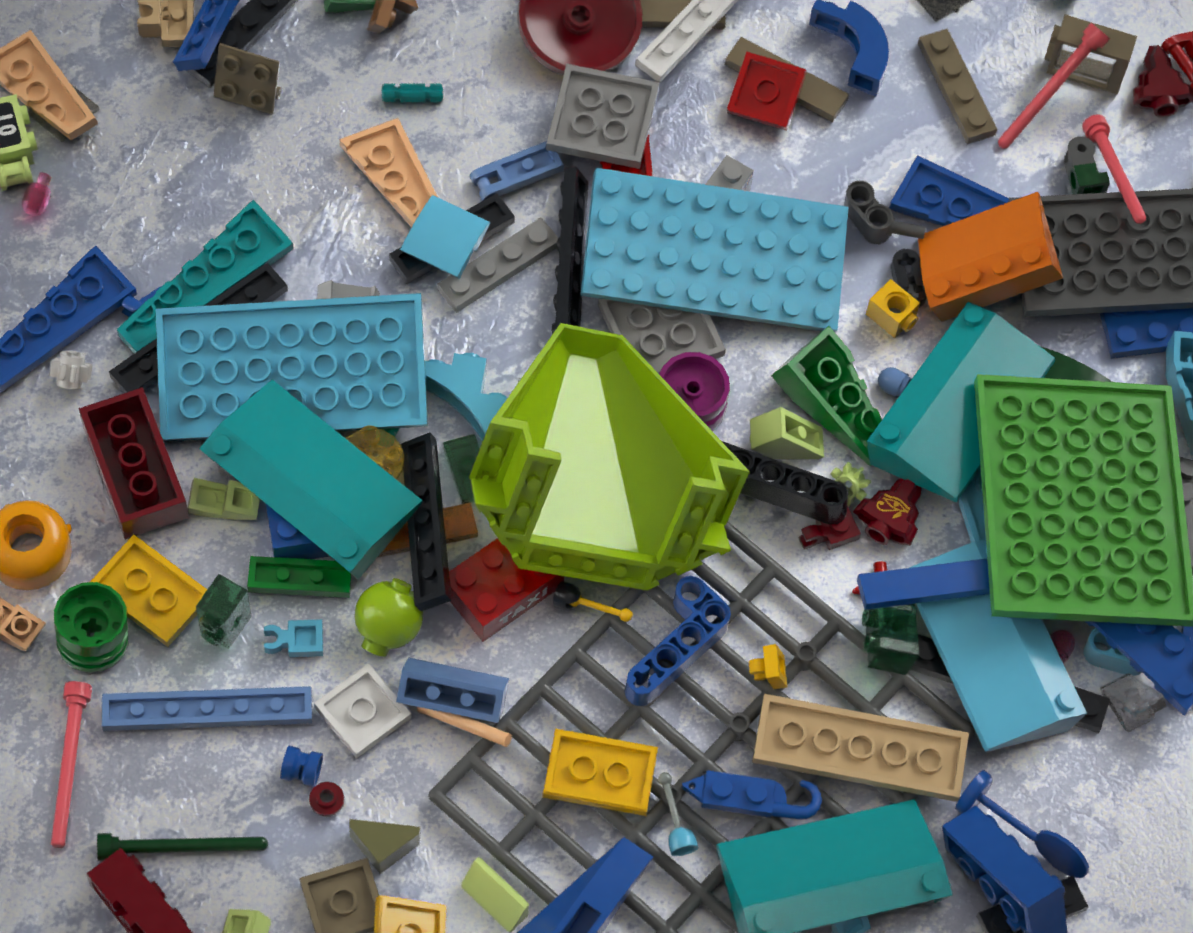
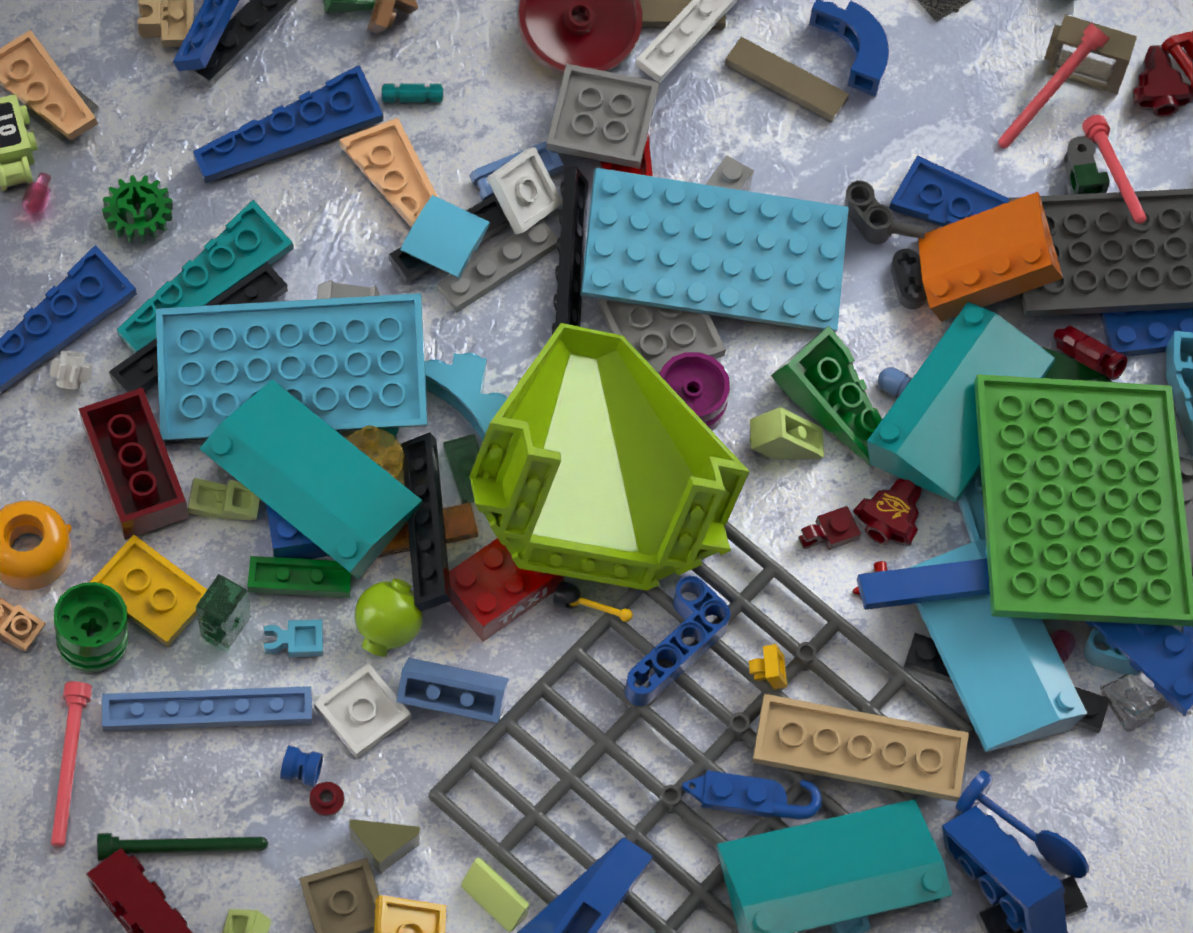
(121, 209): none -> green gear
(131, 304): blue hand -> none
(247, 79): dark tan hinge -> none
(319, 116): none -> blue wing
(470, 725): light nougat bar -> none
(524, 190): none -> white plate
(600, 772): yellow tile -> none
(681, 840): hinge -> none
(766, 91): red plate -> none
(786, 483): black beam -> none
(856, 477): yellowish green gear -> none
(891, 638): clear green brick -> none
(893, 296): yellow brick -> none
(957, 86): dark tan plate -> none
(1090, 352): none -> dark red rock

